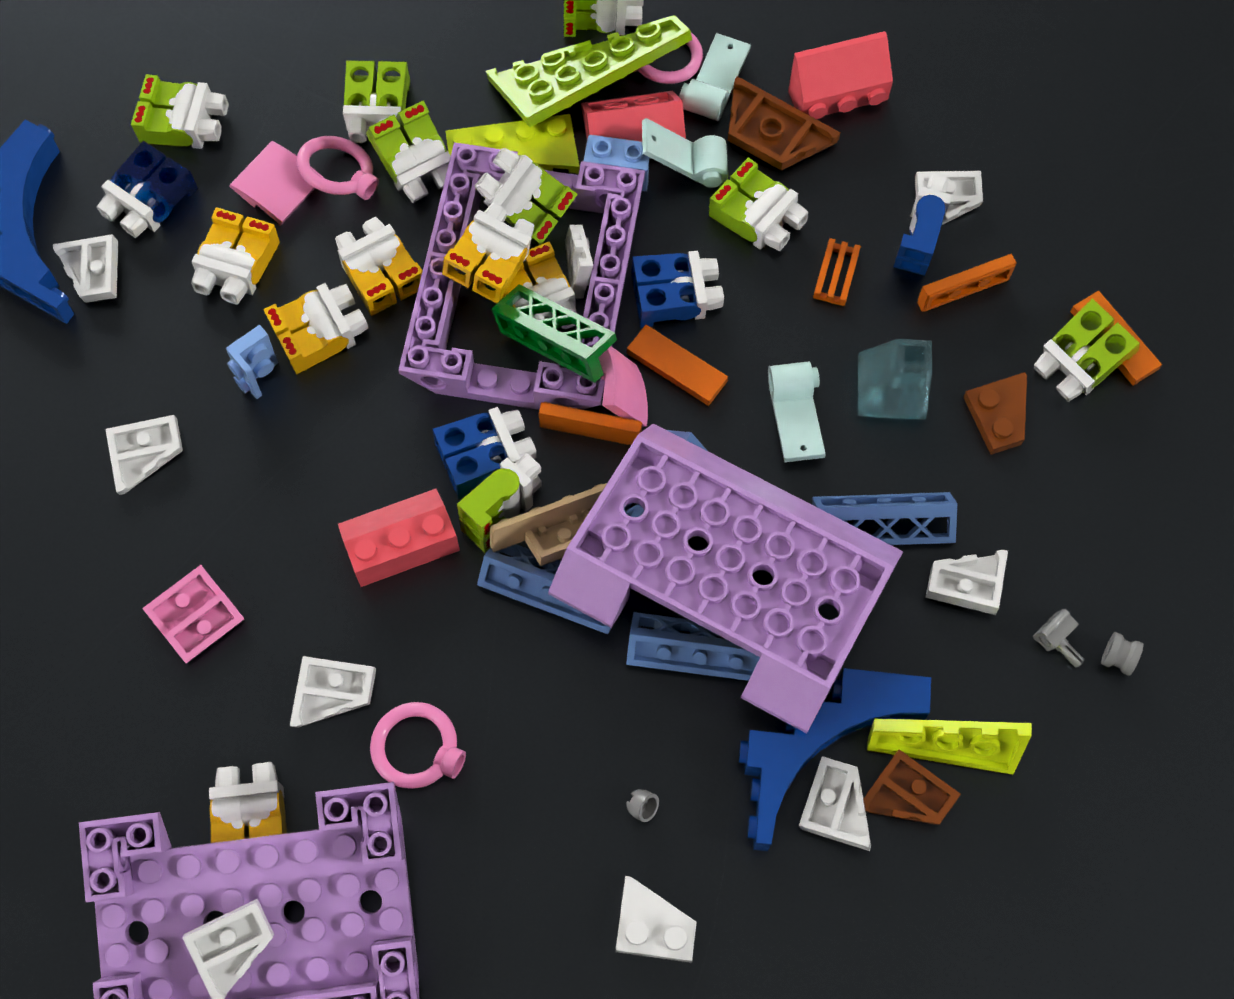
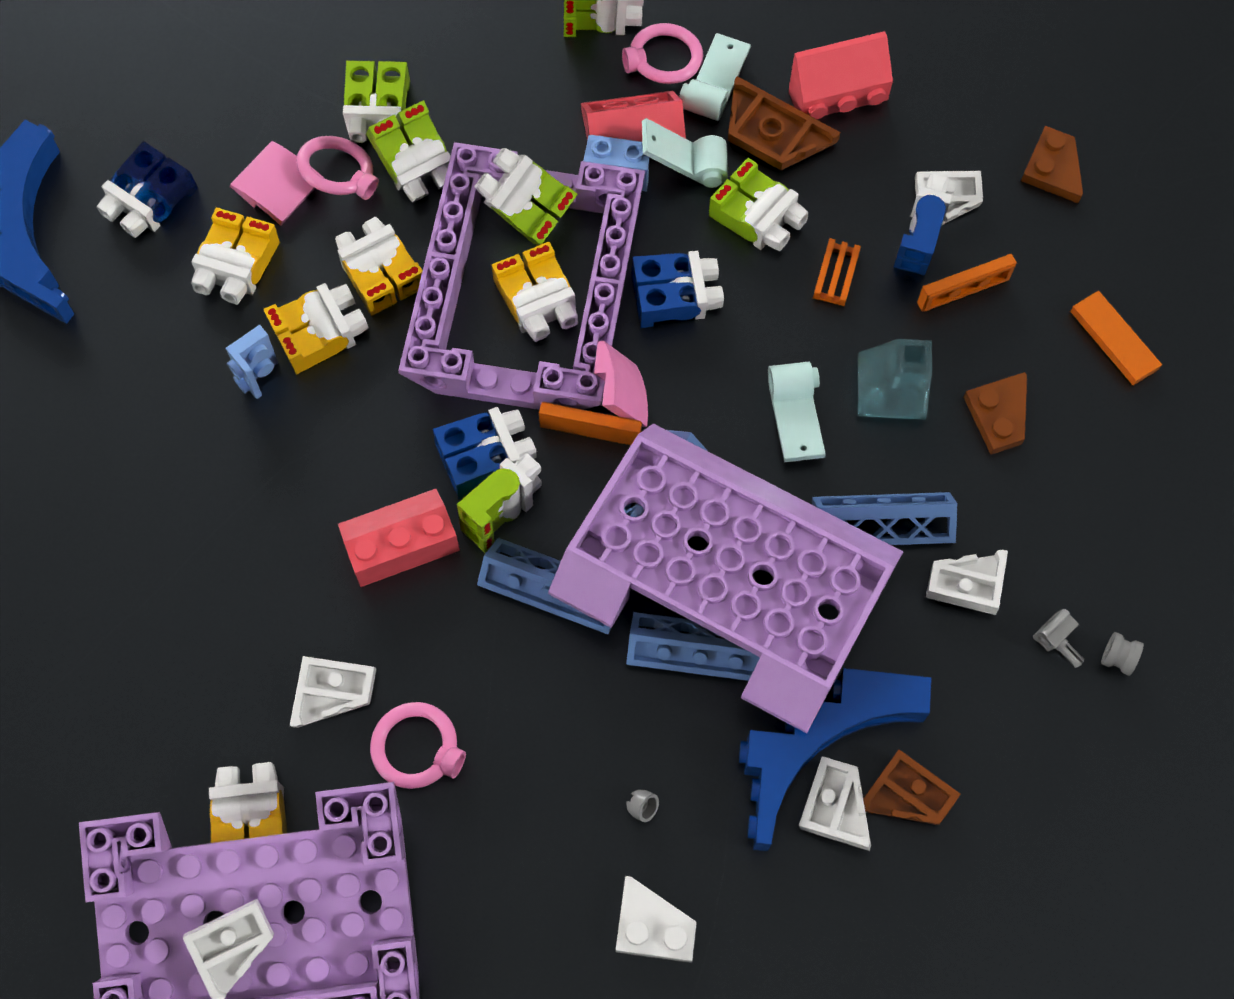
(91, 266): white wing -> none
(142, 449): white wing -> none
(177, 113): hips -> none
(193, 614): bright pink slope -> none
(489, 253): hips -> none
(544, 334): green fence -> none
(546, 143): neon yellow wing -> none
(546, 528): tan bracket -> none
(578, 260): white wing -> none
(583, 68): lime wing -> none
(677, 365): orange tile -> none
(960, 743): neon yellow wing -> none
(1055, 165): none -> dark orange wing
(1082, 354): lime hips -> none

